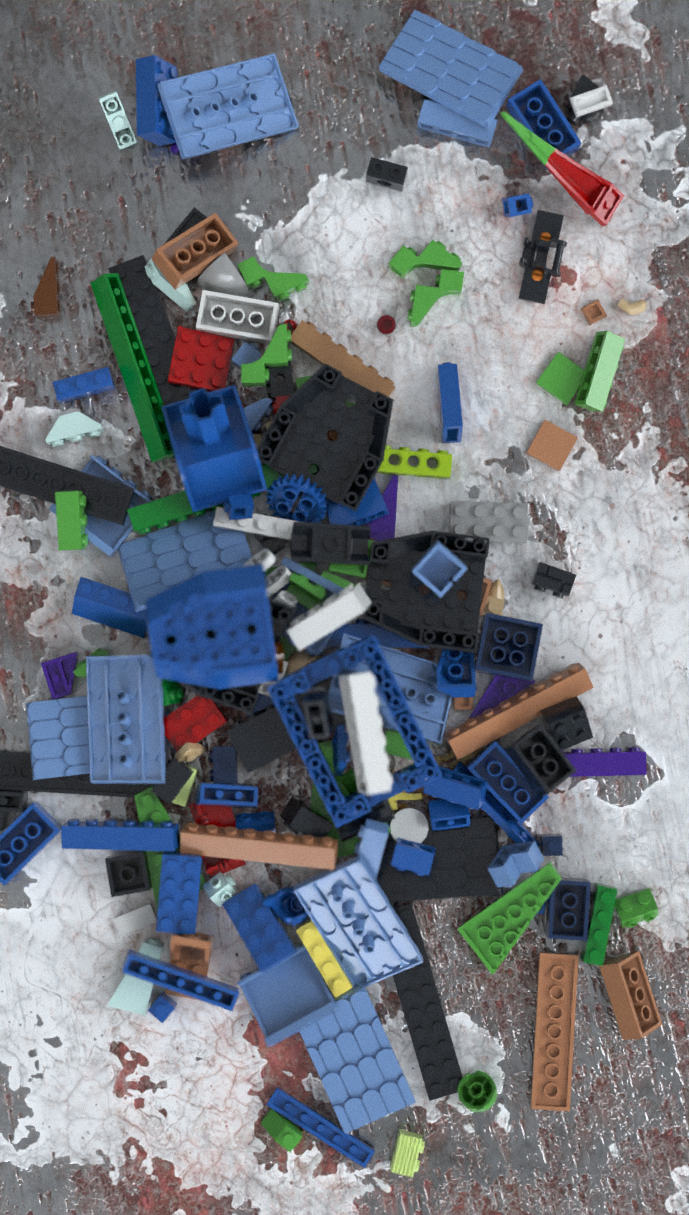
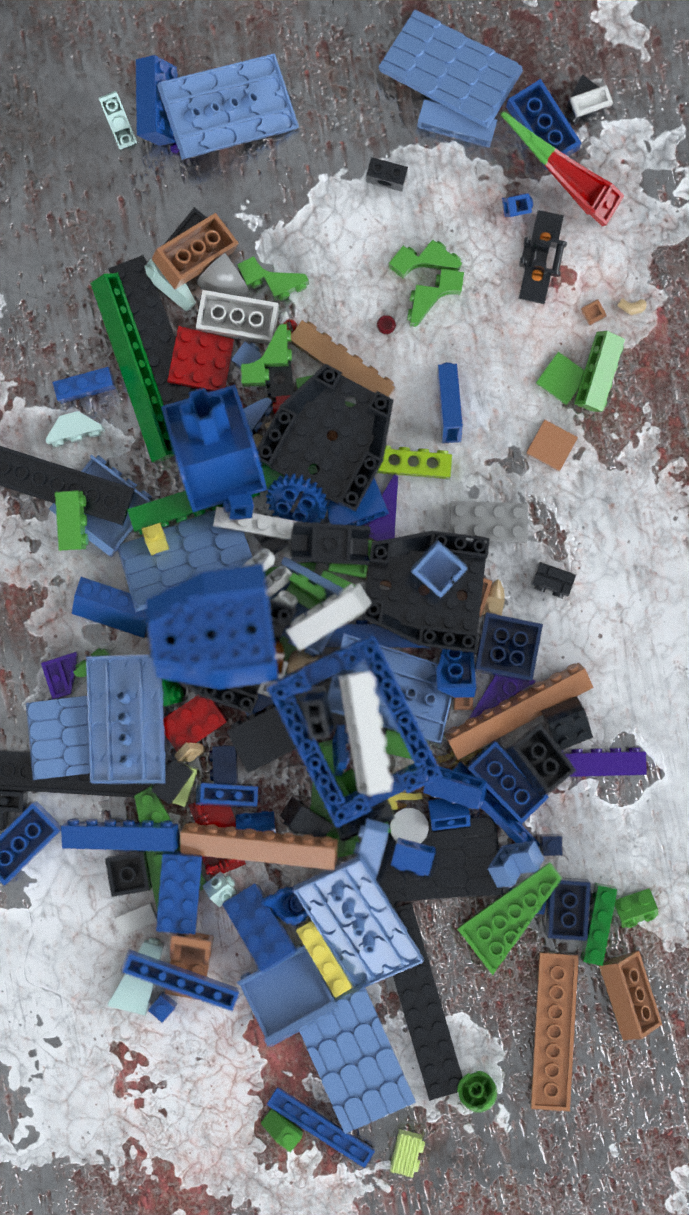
(47, 294): reddish brown slope -> none
(155, 538): none -> light yellow brick

